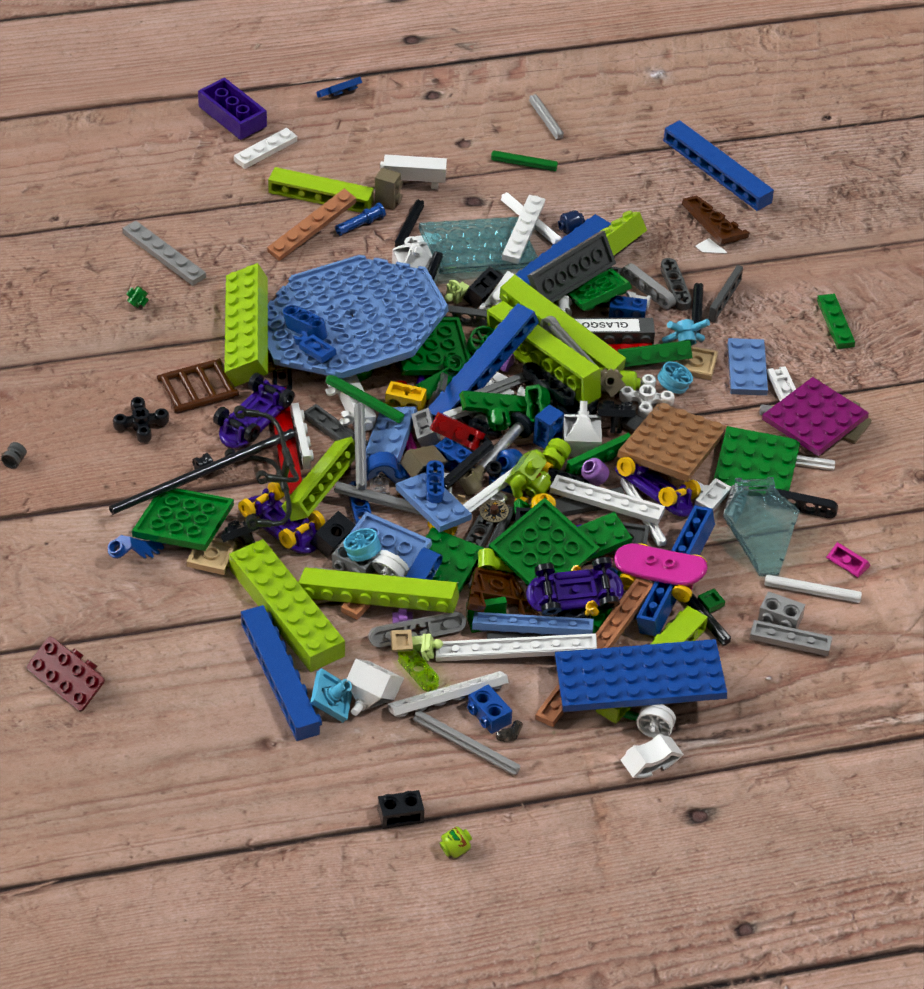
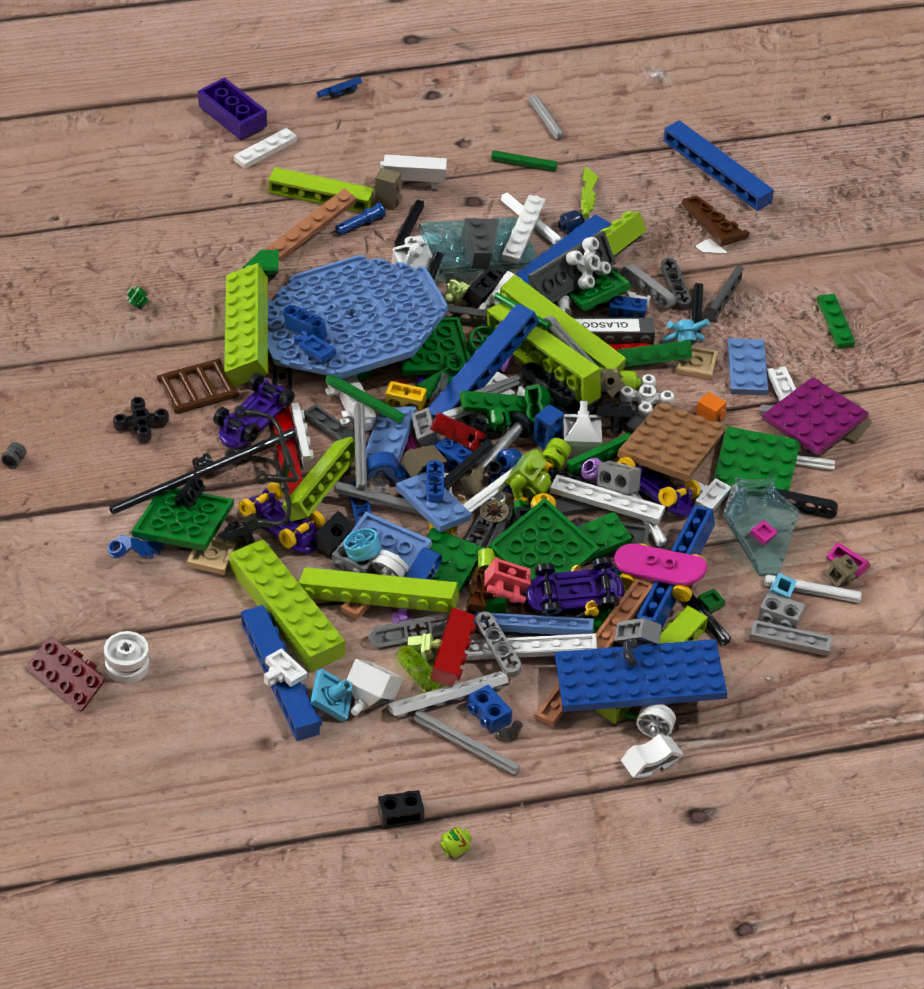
(126, 657): none -> white wheel
(164, 253): light grey plate -> none
(190, 492): none -> black hinge
(267, 260): none -> green slope
(283, 669): none -> white hinge
(401, 640): tan tile -> none
(452, 647): none -> red brick
(479, 241): none -> dark grey wedge
(495, 645): none -> light grey beam
(507, 580): none -> coral brick
(511, 304): none -> green bar
(588, 194): none -> lime sword
(588, 263): none -> white gear
(618, 477): none -> light grey brick
(628, 655): none -> clear smoke arm
(641, 629): none -> light grey brick
(675, 377): medium azure wheel -> none
(711, 407): none -> orange brick
(763, 533): none -> dark pink plate
(782, 585): none -> medium azure brick
(842, 571): none -> dark tan brick

